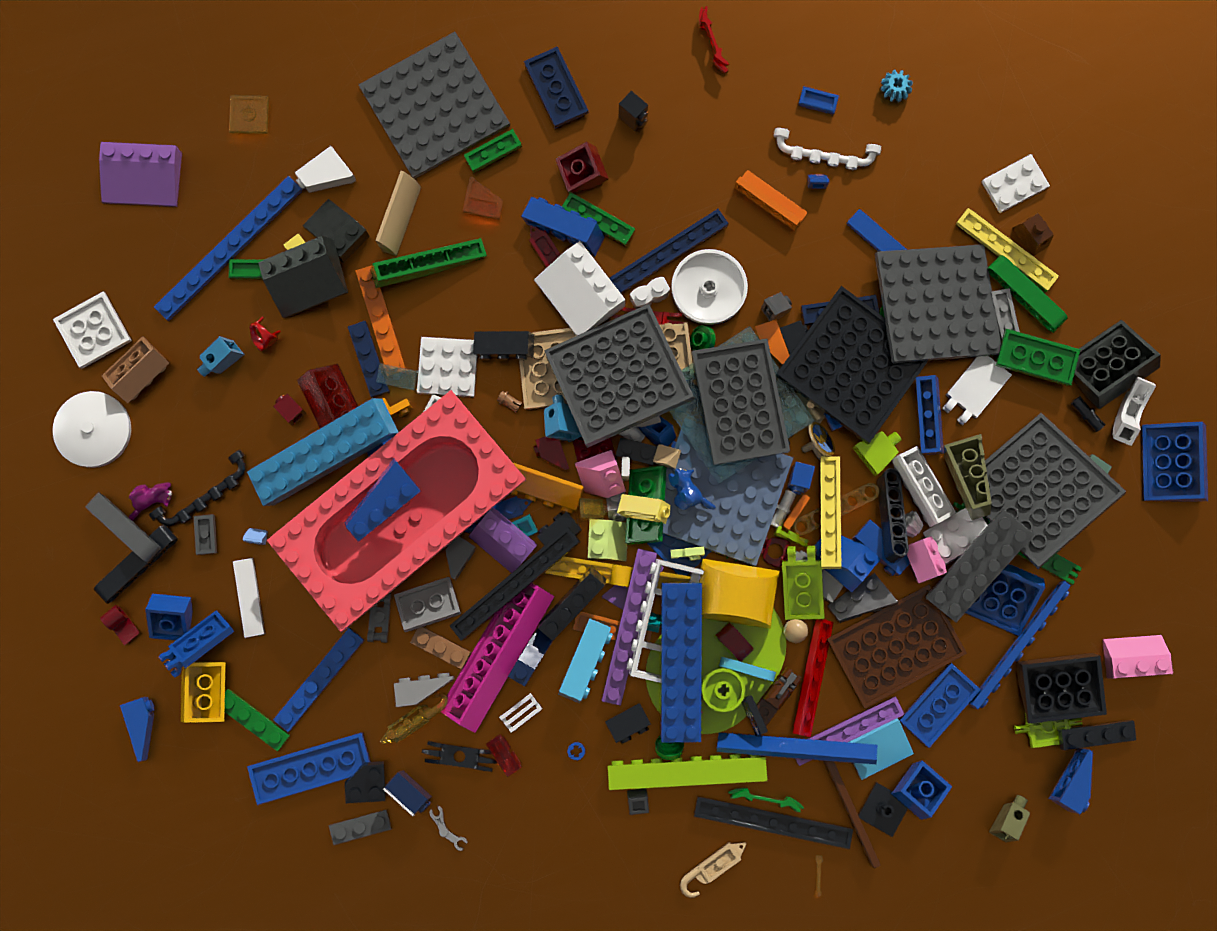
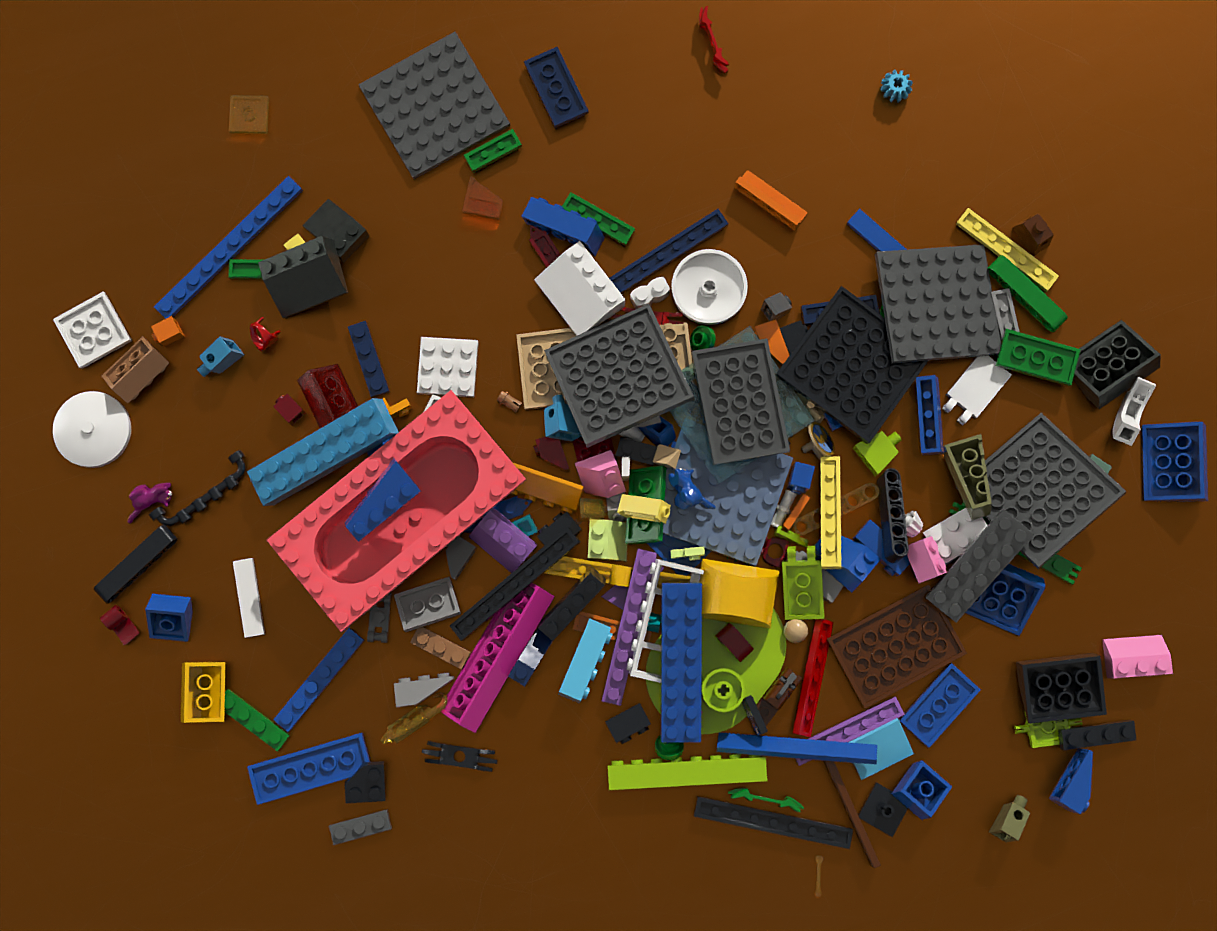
(123, 527): dark grey beam -> none
(139, 174): medium lavender slope -> none
(139, 722): blue slope -> none
(167, 331): none -> orange brick
(196, 642): blue tile -> none
(205, 534): dark grey plate -> none
(255, 536): light blue slope -> none
(324, 172): white slope -> none
(380, 319): orange plate -> none
(397, 376): clear light blue slope -> none
(398, 214): tan slope -> none
(408, 793): dark blue piece -> none
(426, 262): green slope -> none
(443, 831): light grey piece -> none
(503, 344): black brick -> none
(507, 723): white tile -> none
(508, 761): clear red hinge -> none
(571, 747): blue bush -> none
(582, 168): dark red slope -> none
(633, 111): black brick -> none
(638, 801): dark grey slope -> none
(713, 866): tan plate -> none
(747, 669): medium azure beam -> none
(817, 155): white bar -> none
(818, 100): blue tile -> none
(818, 181): blue slope -> none
(867, 597): flat silver wing -> none
(923, 486): white slope -> none
(1015, 183): white plate -> none
(1025, 639): blue plate -> none
(1088, 413): black pin -> none

